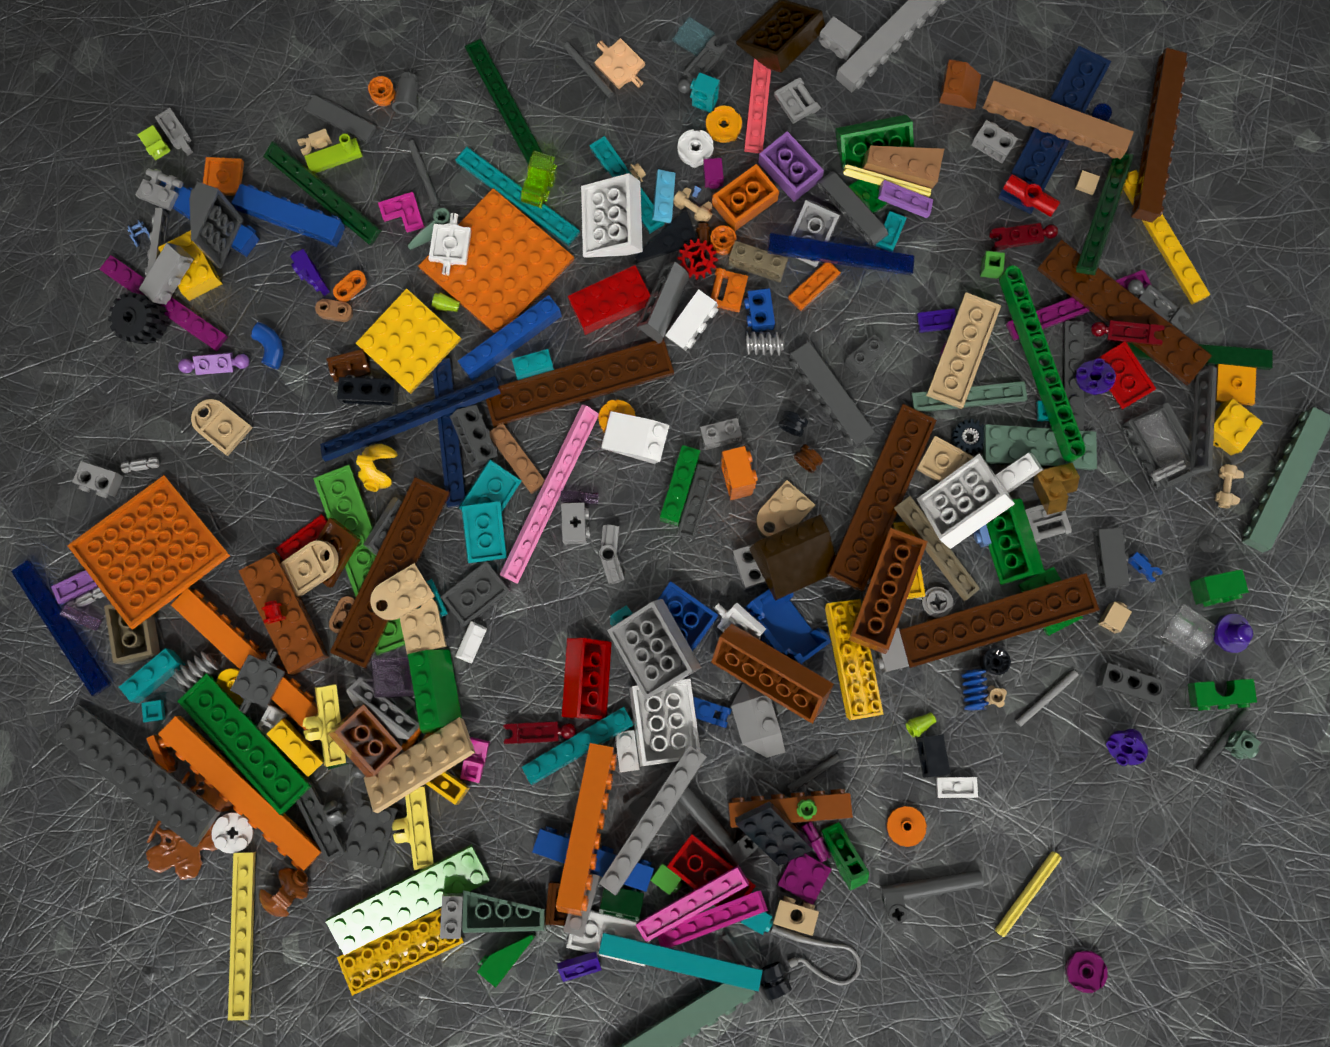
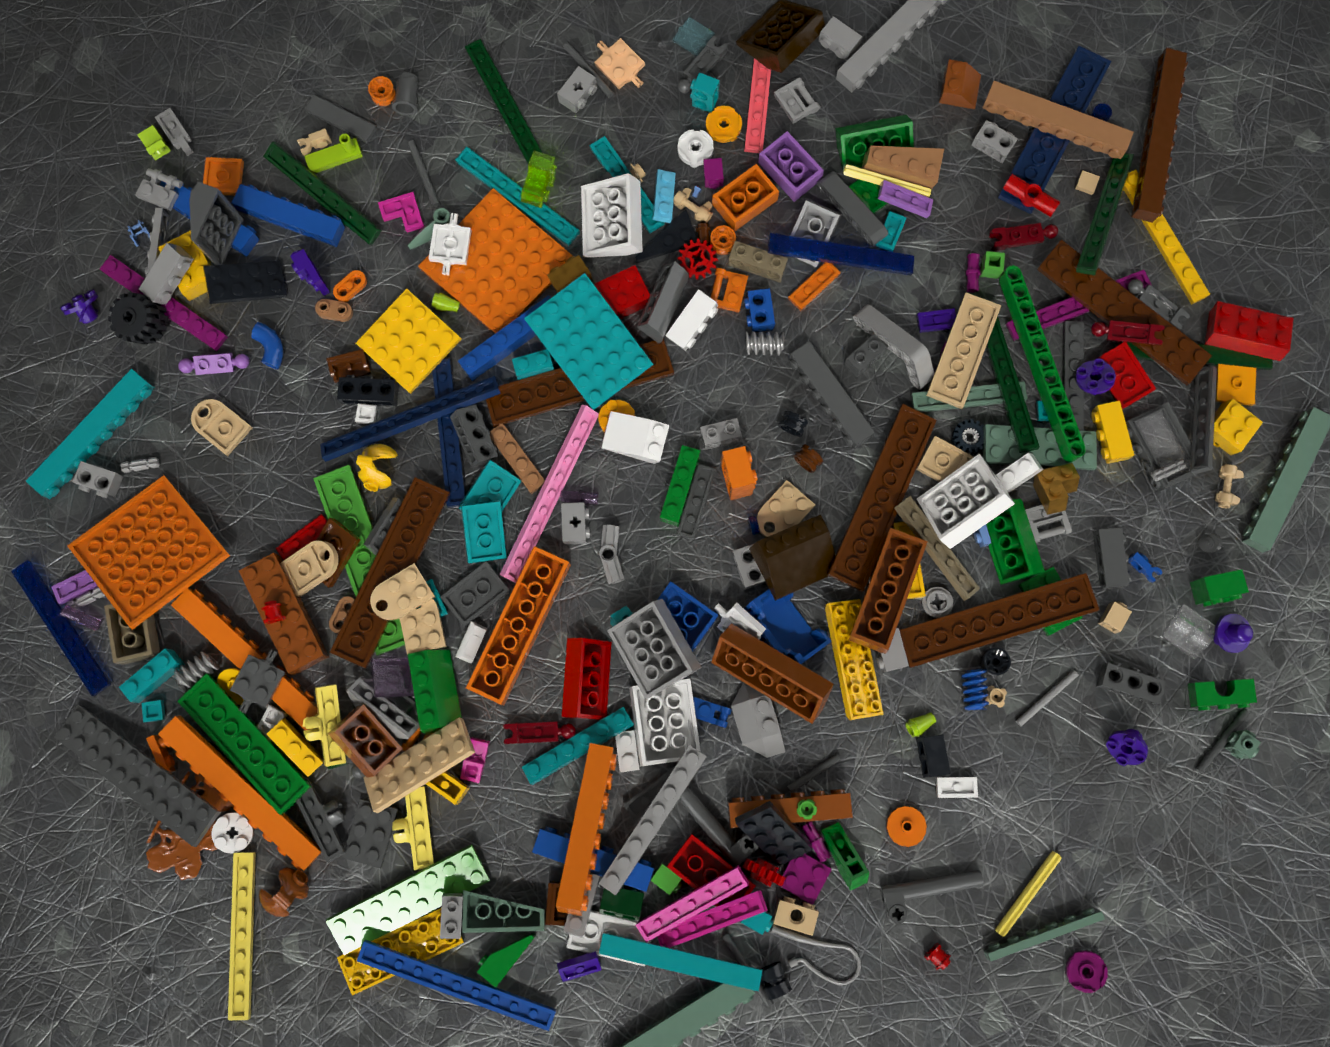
(82, 307): none -> dark purple plate
(90, 434): none -> teal brick
(244, 282): none -> black plate
(366, 414): none -> white tile
(456, 985): none -> blue plate
(518, 626): none -> orange brick
(567, 273): none -> pearl gold brick
(577, 90): none -> light grey brick
(588, 341): none -> teal plate
(753, 525): none -> clear blue tile
(764, 872): none -> red gear
(899, 342): none -> light grey beam
(938, 957): none -> red brick
(973, 273): none -> magenta pin
(1011, 391): none -> dark green tile
(1037, 936): none -> sand green plate
(1112, 432): none -> yellow brick
(1249, 331): none -> red brick

